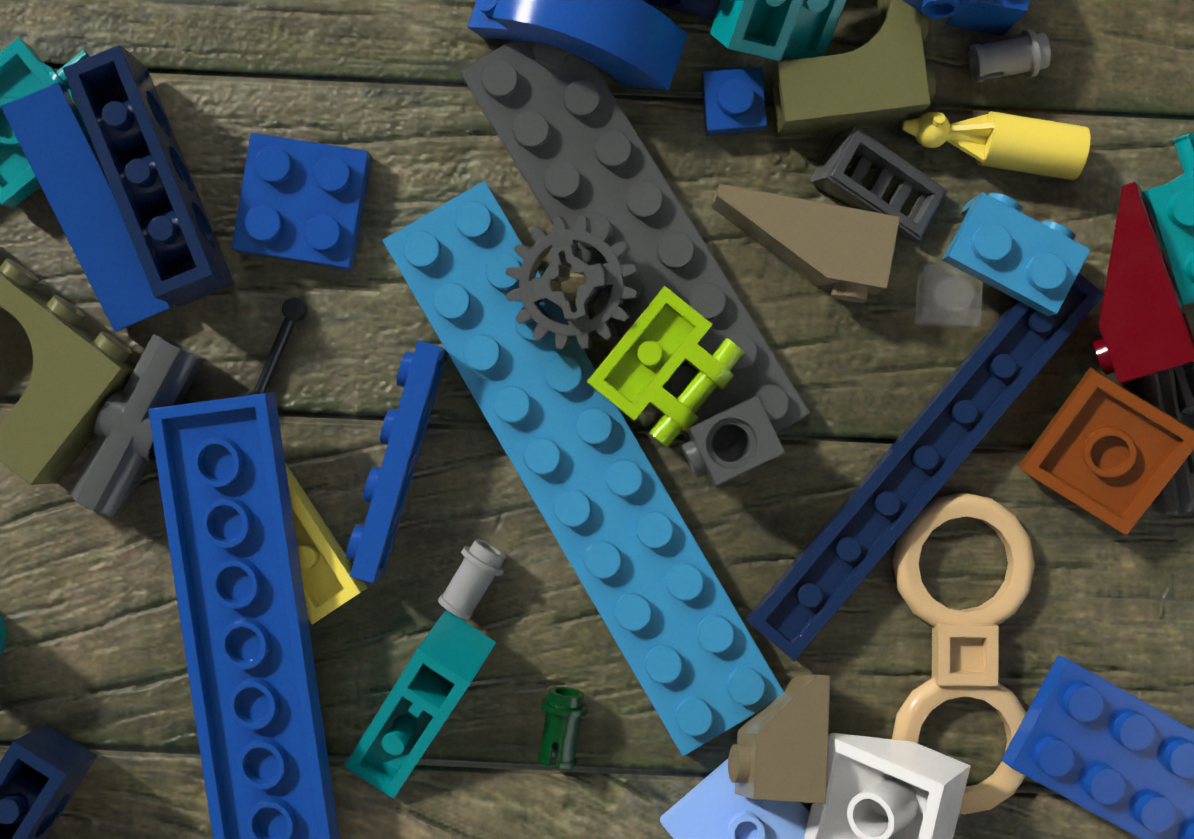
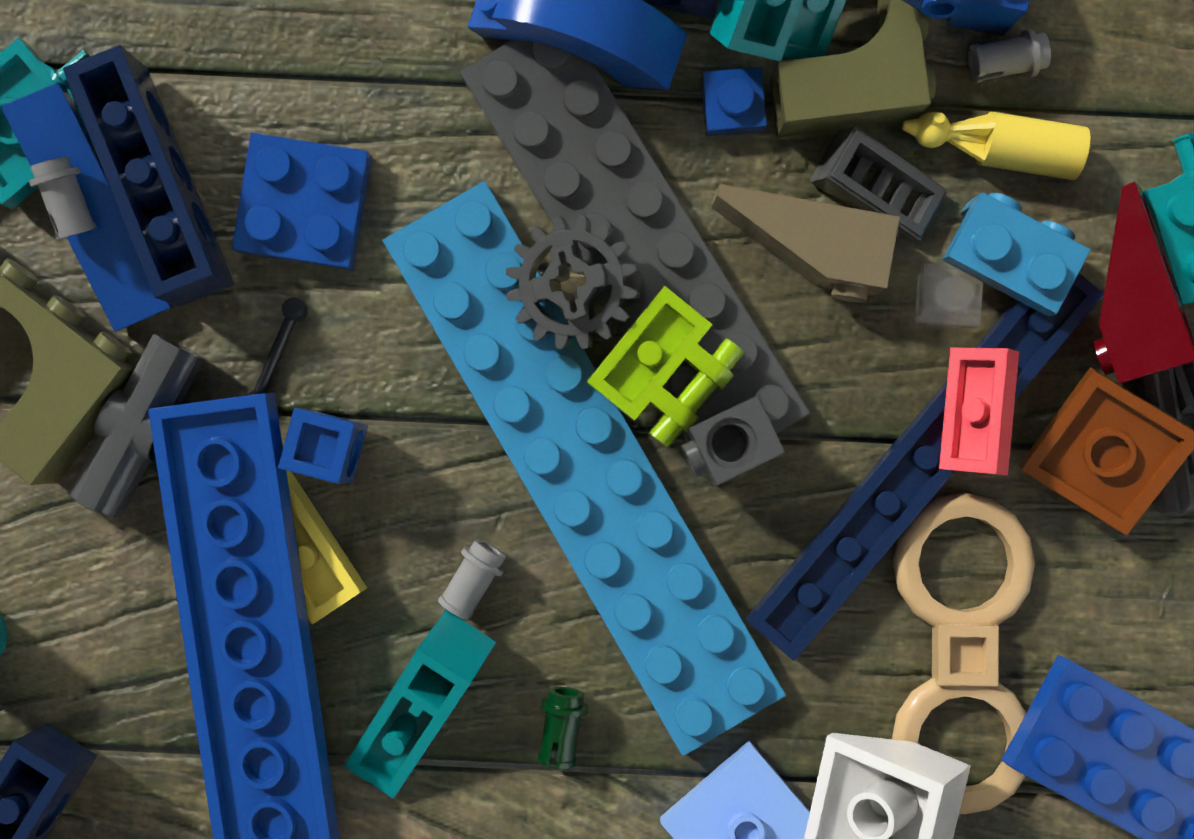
(62, 196): none -> light grey pin
(323, 446): none -> blue brick
(389, 485): blue plate -> none
(785, 745): dark tan slope -> none
(979, 410): none -> coral plate

